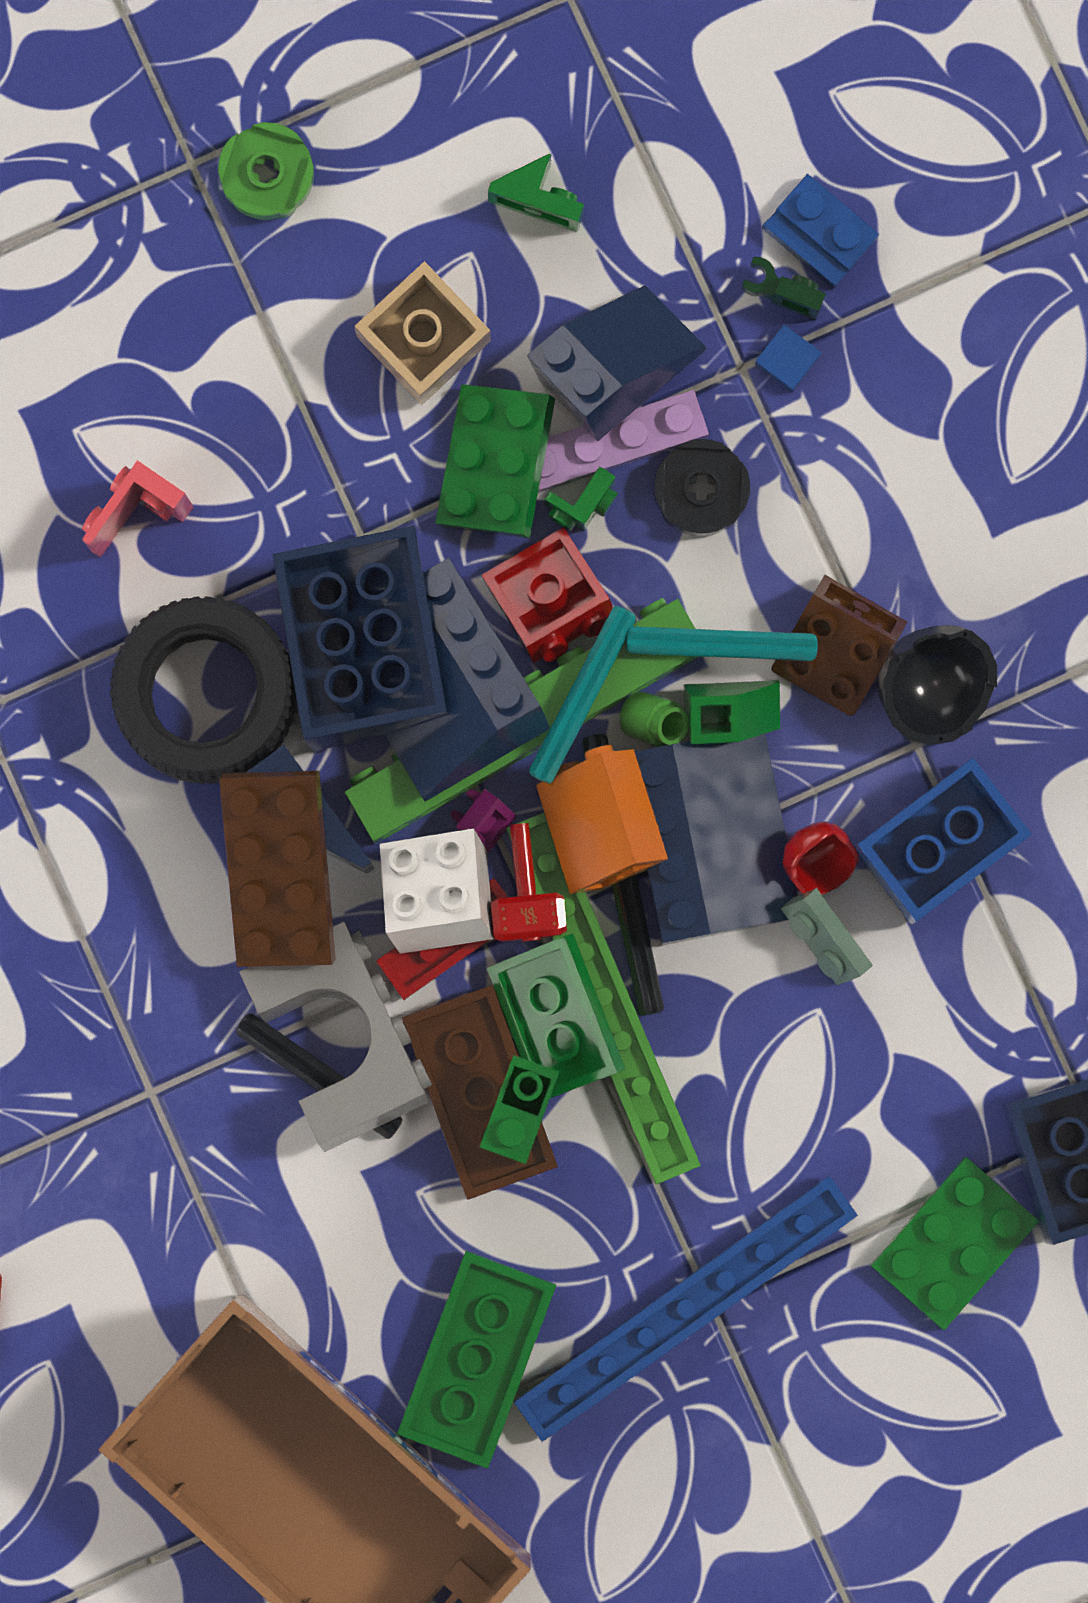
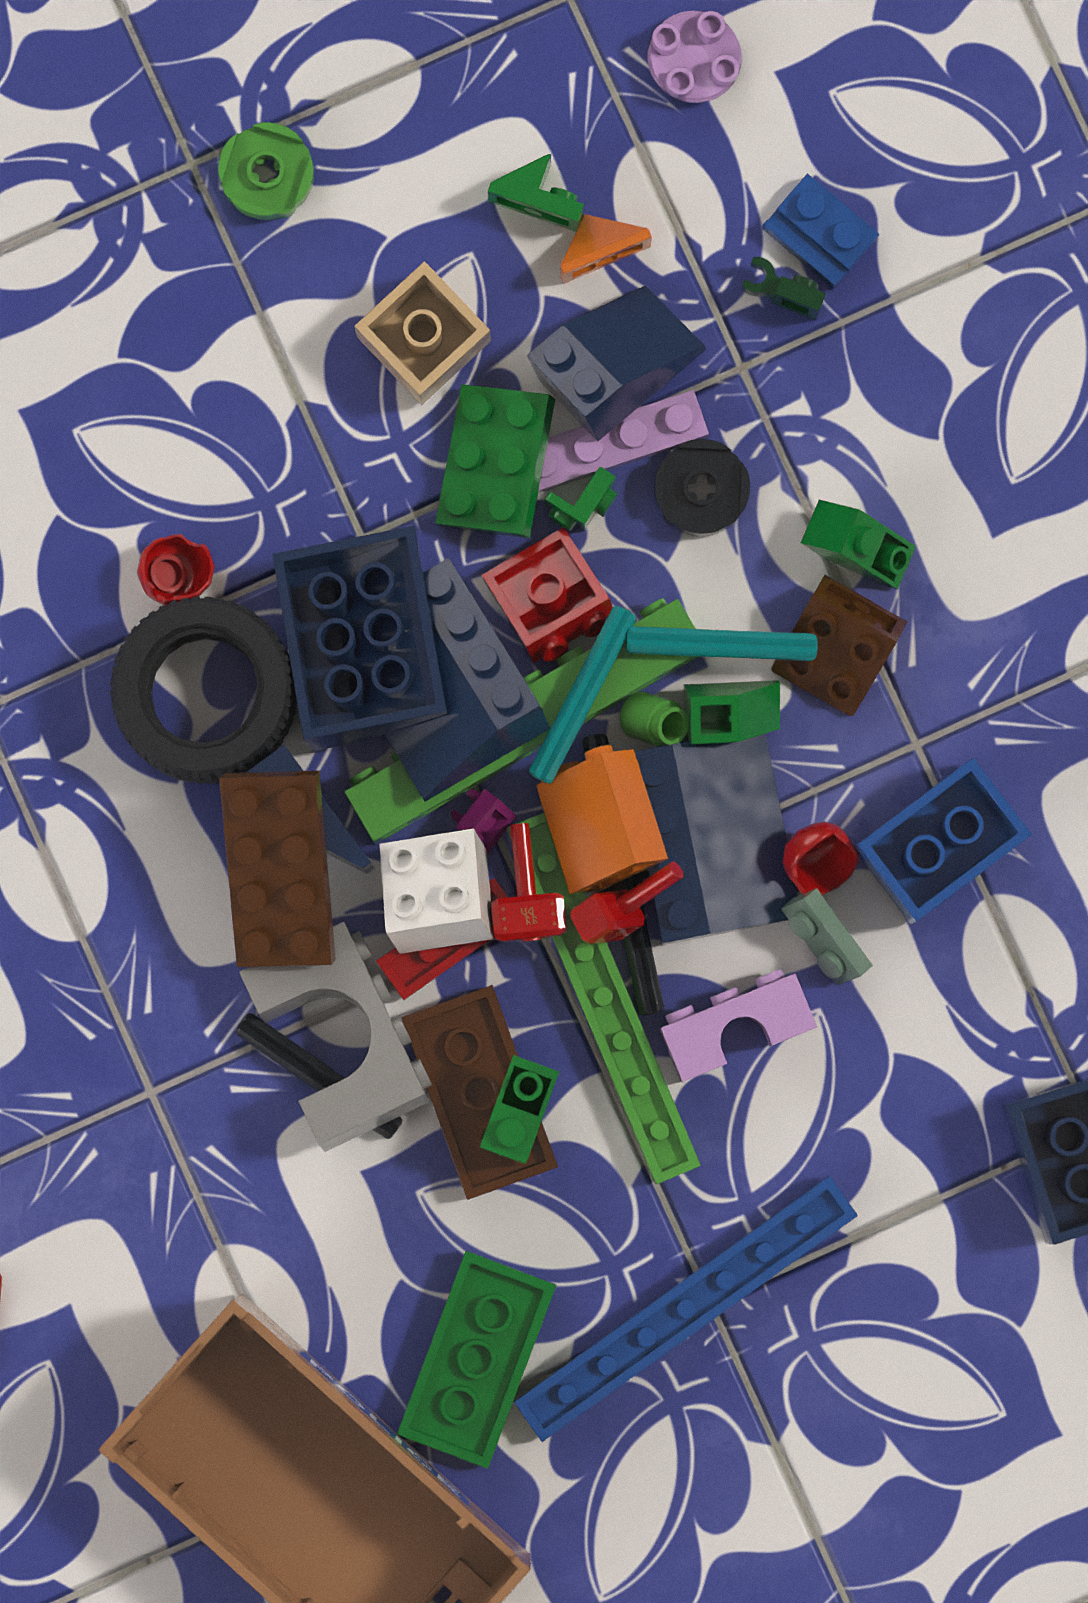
(129, 489): coral bracket -> none
(175, 569): none -> red hair
(556, 1013): green plate -> none
(601, 244): none -> orange slope
(618, 913): none -> red piece
(694, 56): none -> lavender dish
(775, 1006): none -> lavender arch
(788, 358): blue tile -> none
(858, 543): none -> green slope
(937, 683): black cylinder -> none
(954, 1243): green plate -> none

